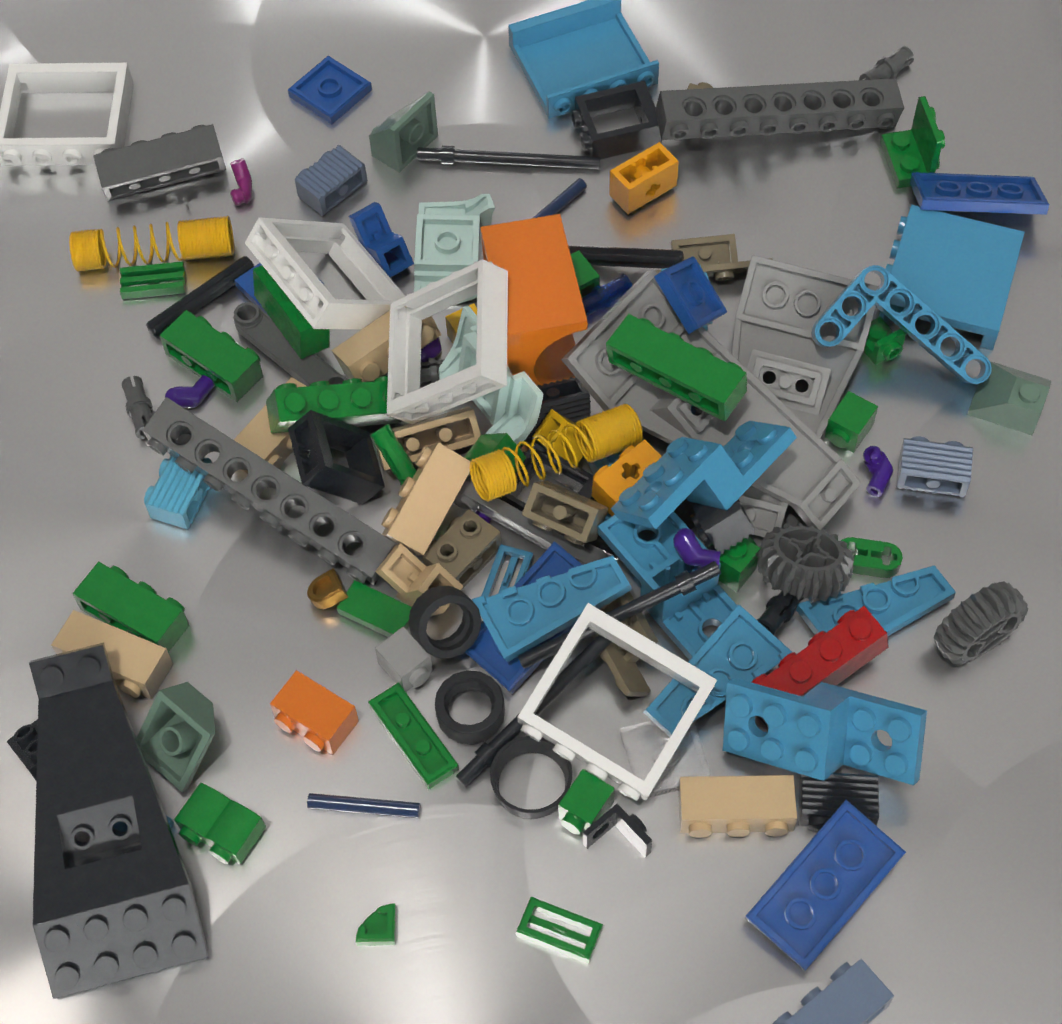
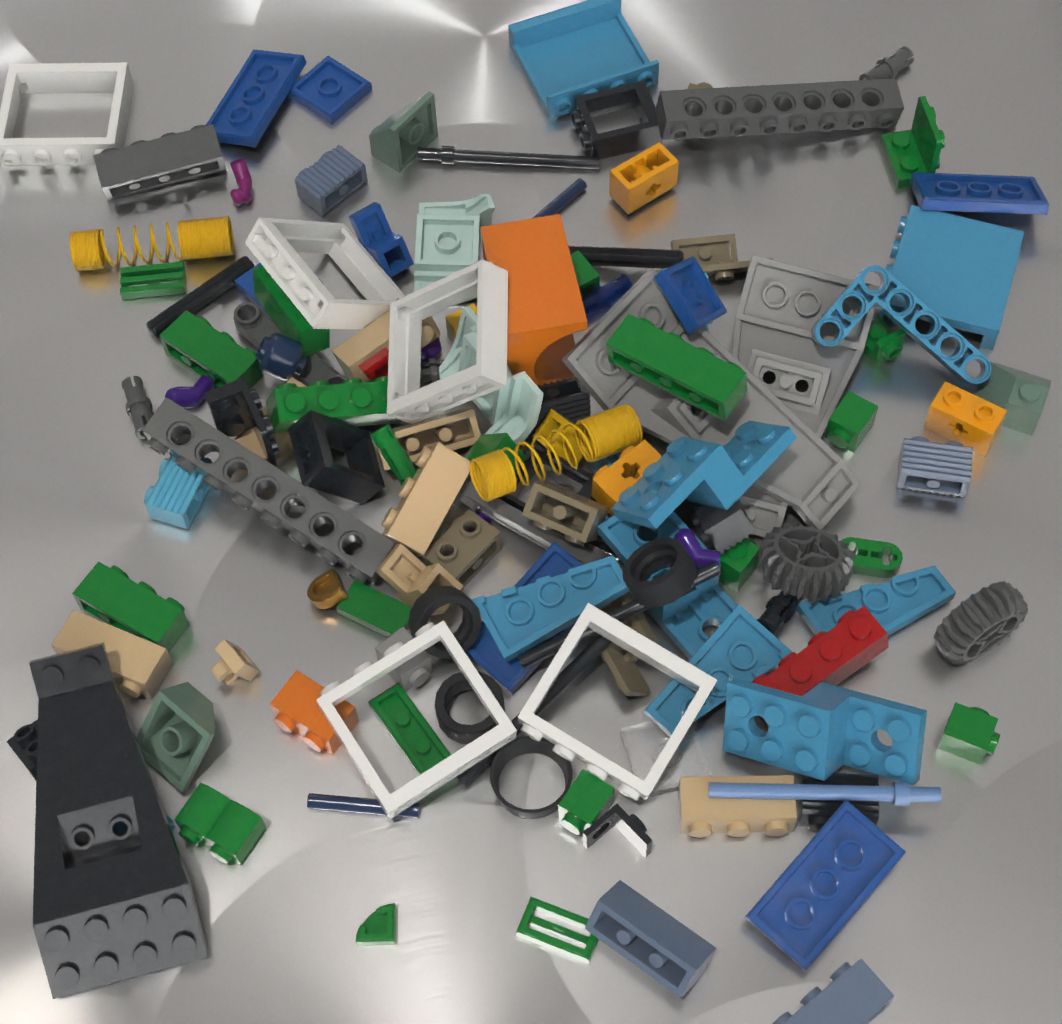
(234, 663): none -> tan tile
(239, 409): none -> black bracket
(255, 96): none -> blue tile
(280, 356): none -> dark blue head
(376, 365): none -> red tile
(444, 770): none -> white window
(497, 565): dark azure tile -> none
(650, 938): none -> sand blue brick
(668, 586): none -> black tyre
(879, 468): dark purple arm -> none
(899, 793): none -> medium blue bar
(965, 418): none -> light orange brick
(969, 733): none -> green brick

